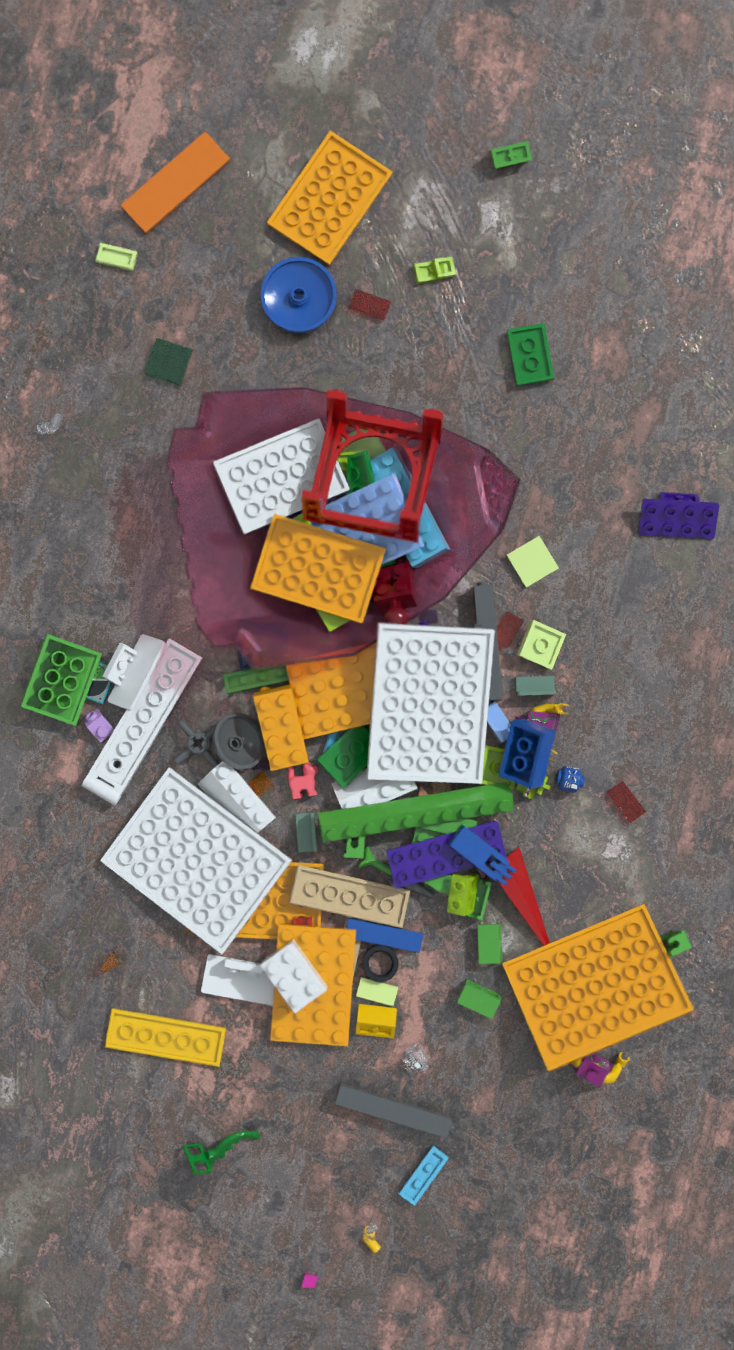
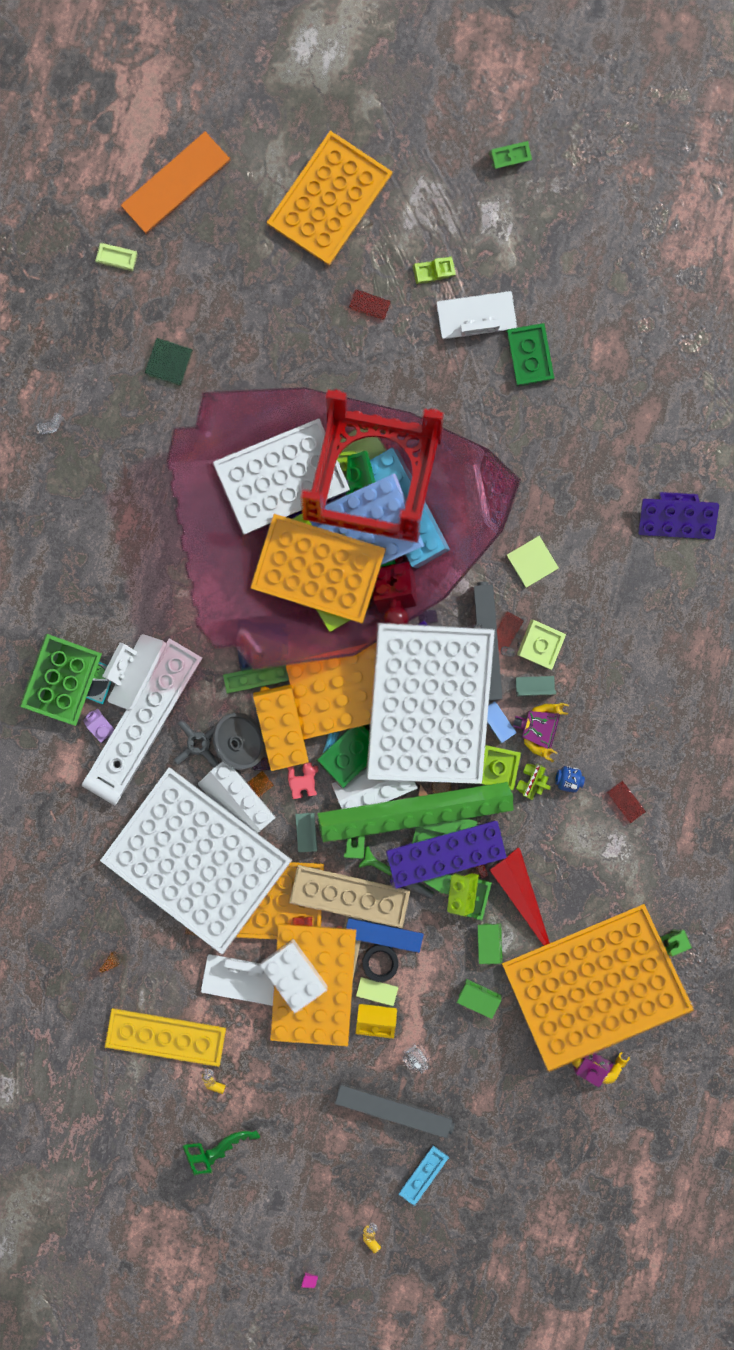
(210, 1083): none -> arm
(298, 295): blue dish -> none
(476, 315): none -> white bracket
(478, 852): blue hinge -> none
(527, 753): blue brick -> none

